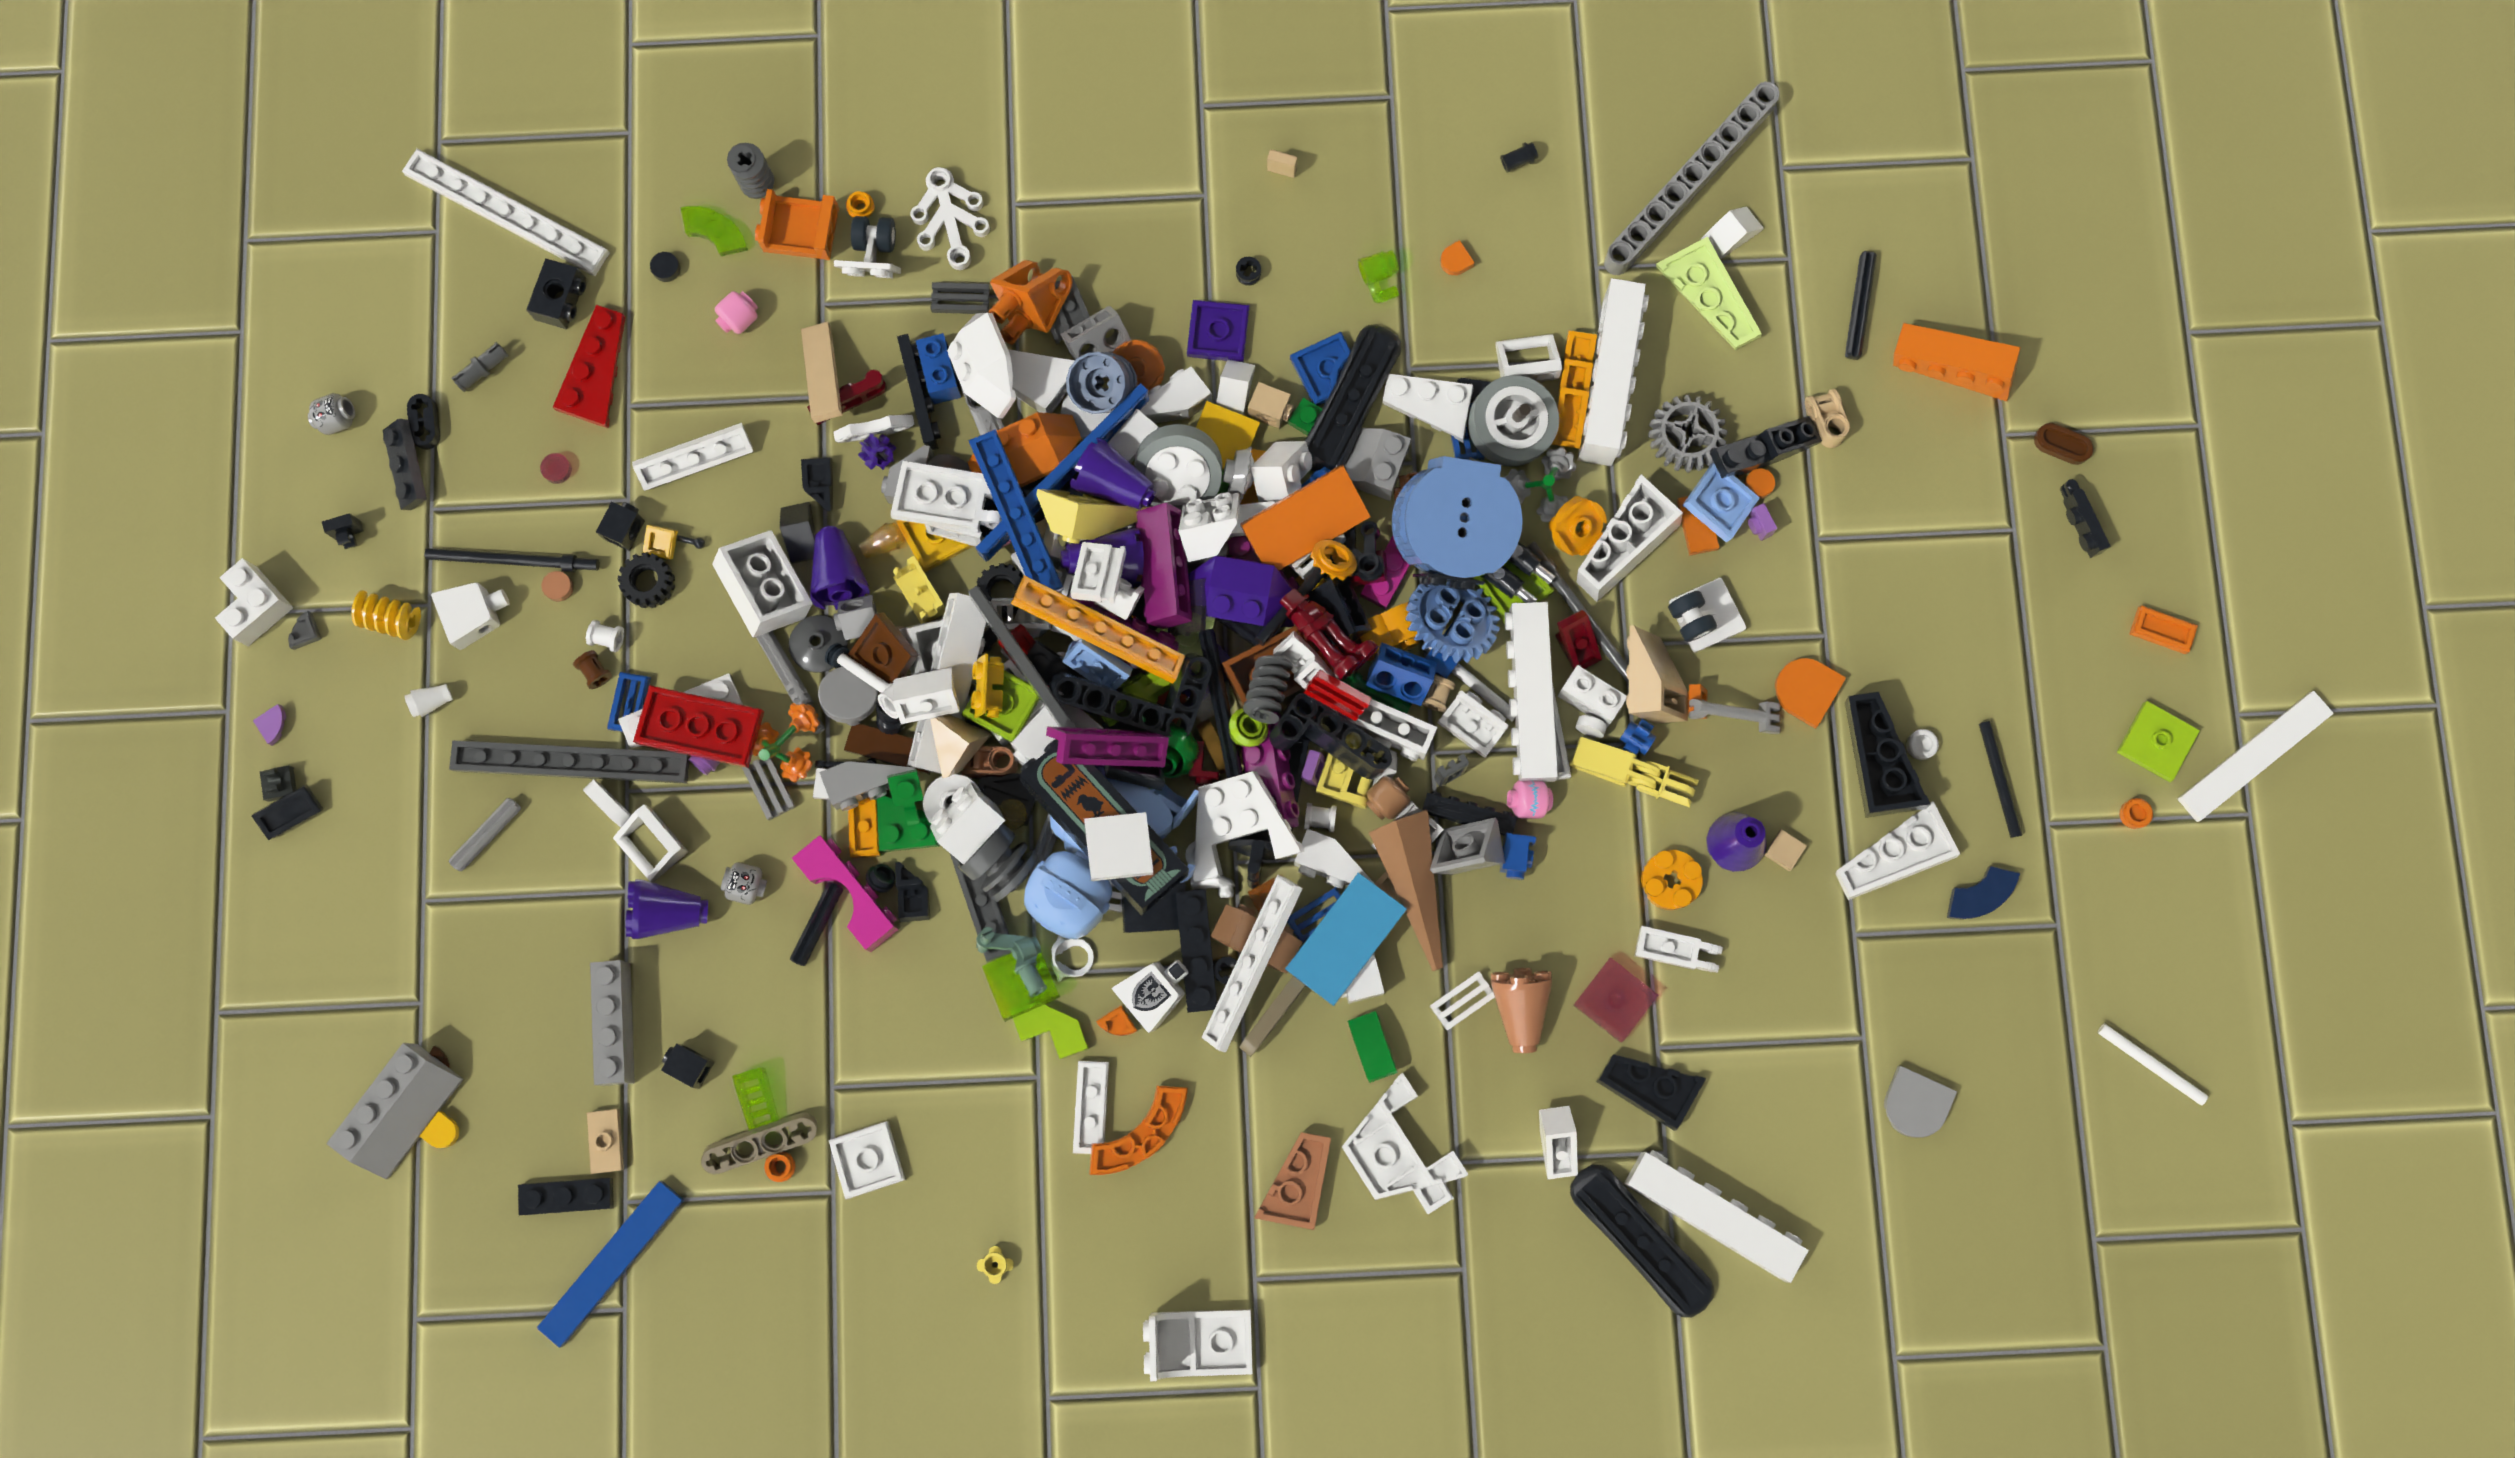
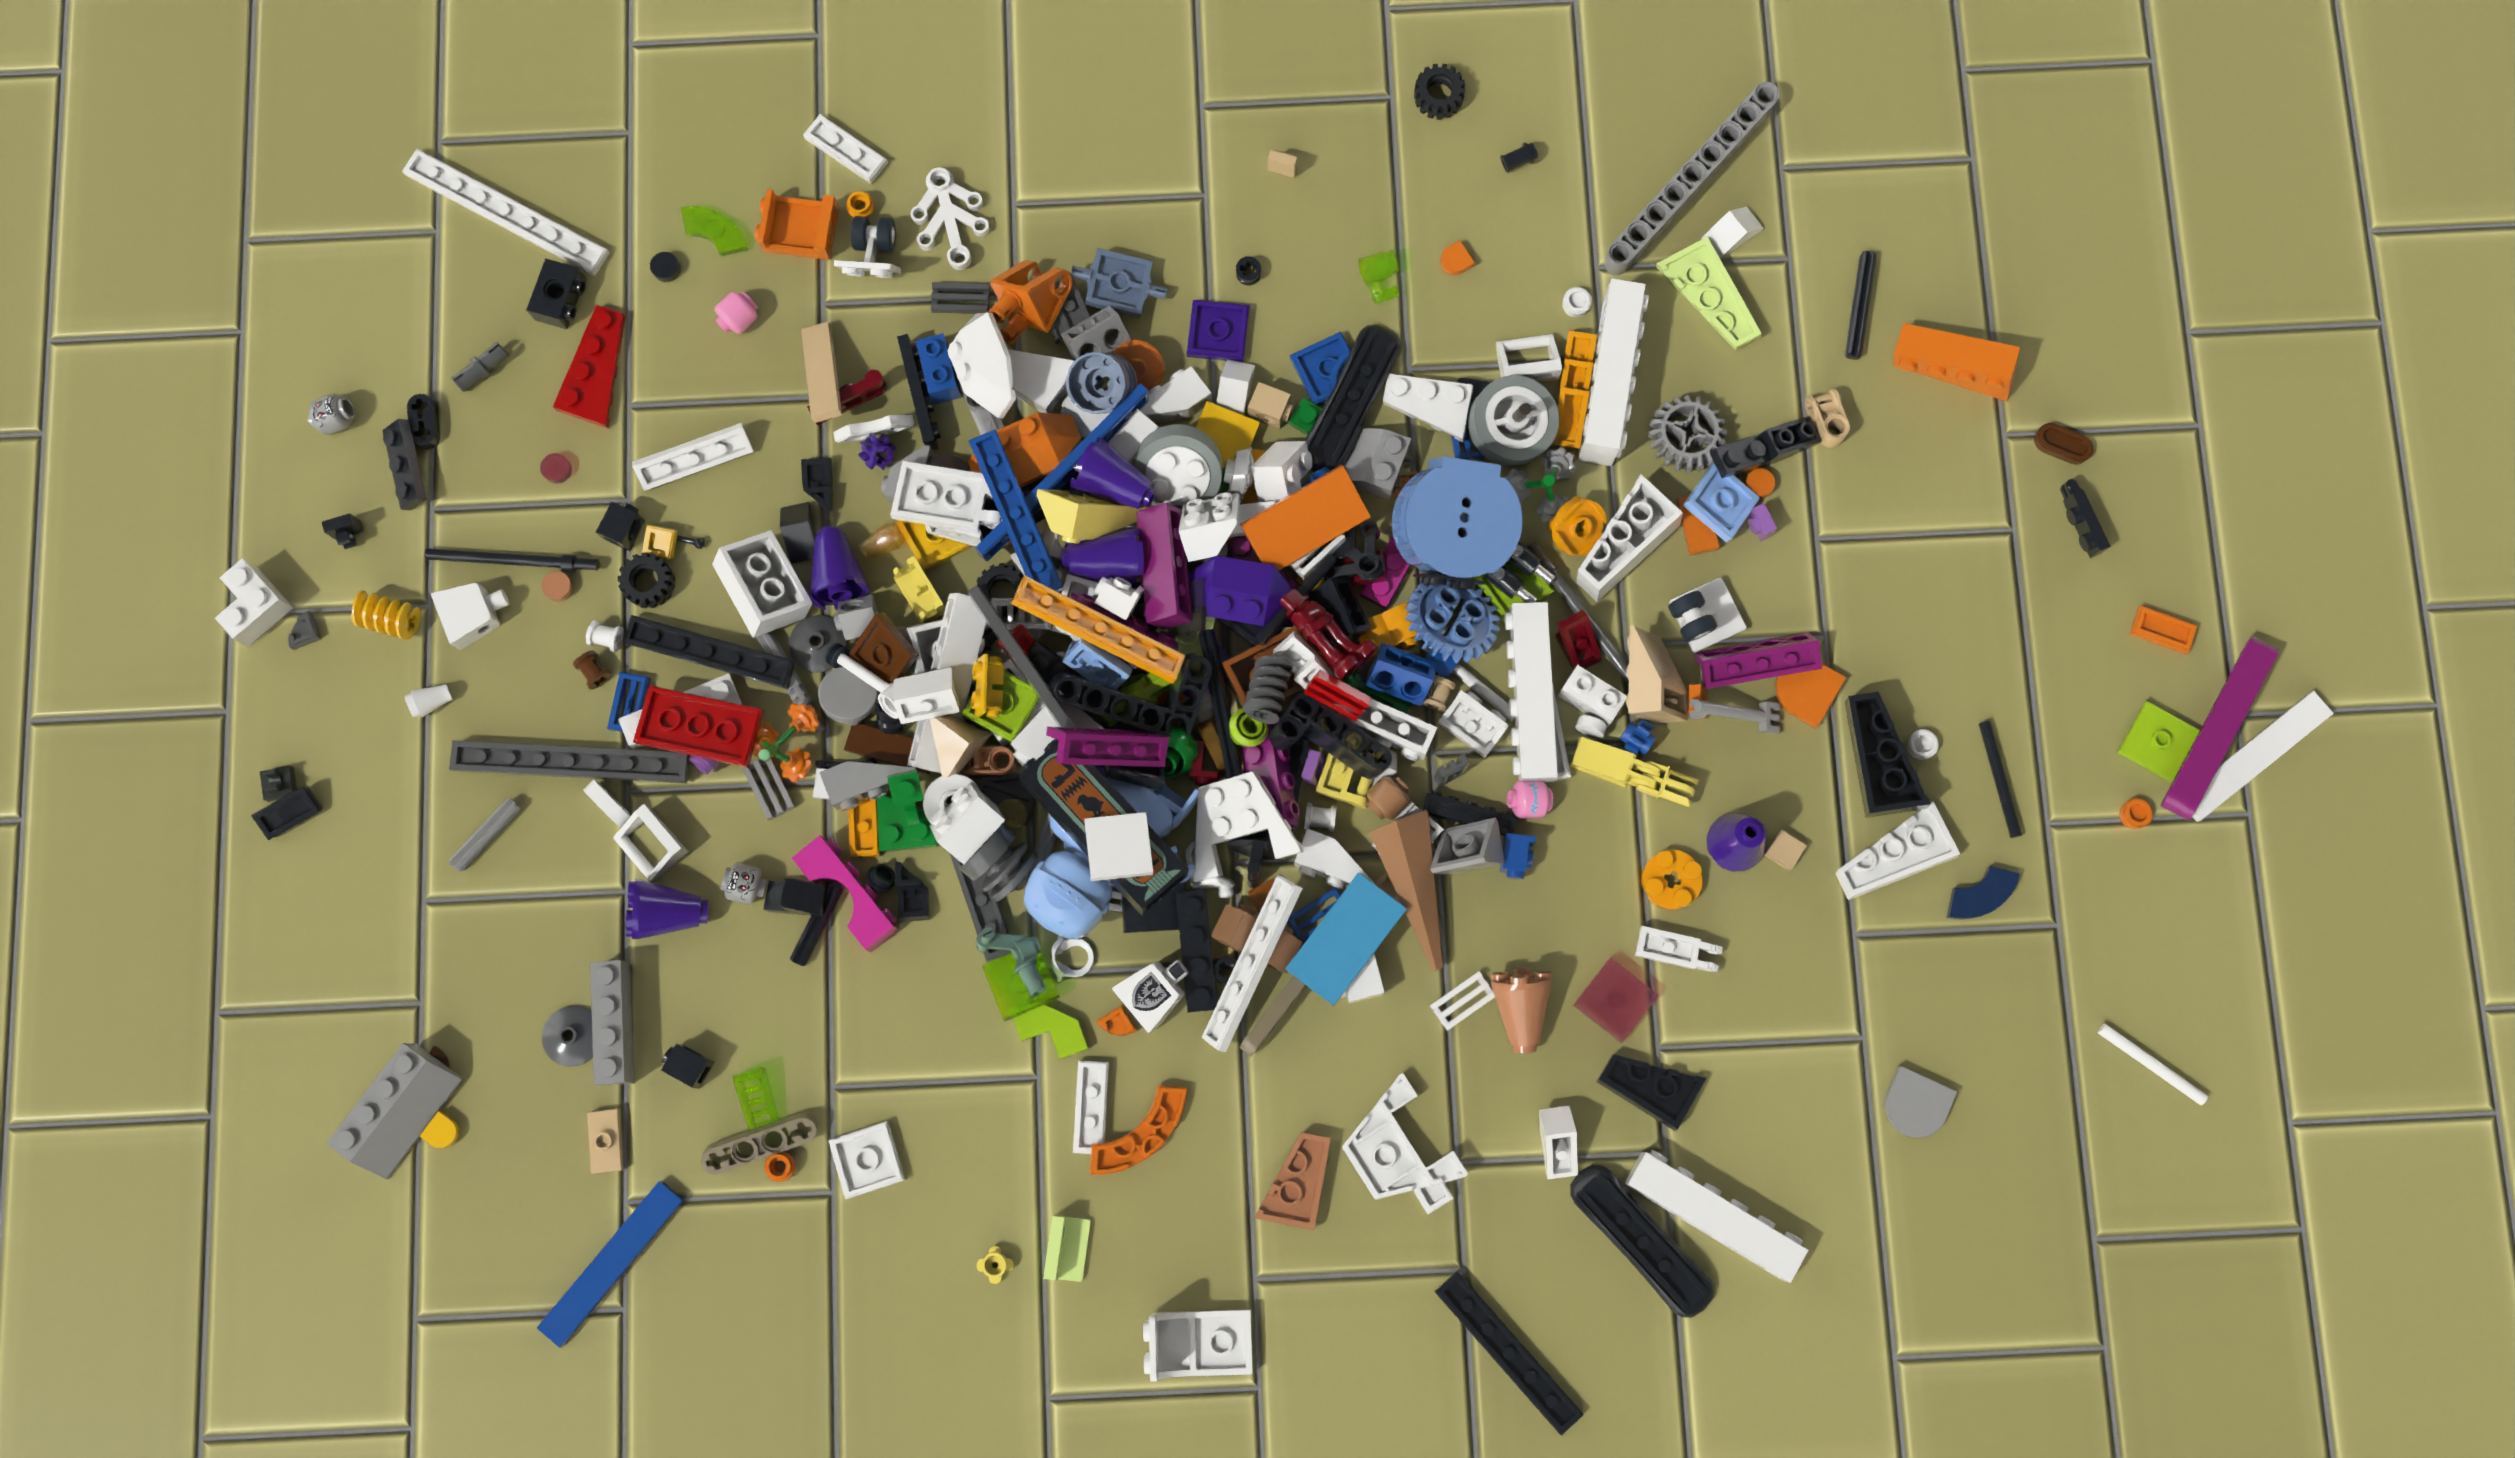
(271, 724): medium lavender tile -> none
(565, 1196): black plate -> none
(572, 1052): none -> dark grey dish
(709, 652): none -> black tile
(750, 170): dark grey piece -> none
(795, 897): none -> black slope
(845, 149): none -> white tile
(1067, 1248): none -> yellowish green panel
(1098, 572): white plate -> none
(1118, 282): none -> sand blue plate
(1342, 557): light orange gear -> none
(1372, 1046): green slope -> none
(1443, 76): none -> black tyre
(1509, 1353): none -> black tile
(1576, 302): none -> white tile
(1759, 660): none -> magenta fence
(2220, 728): none -> magenta beam

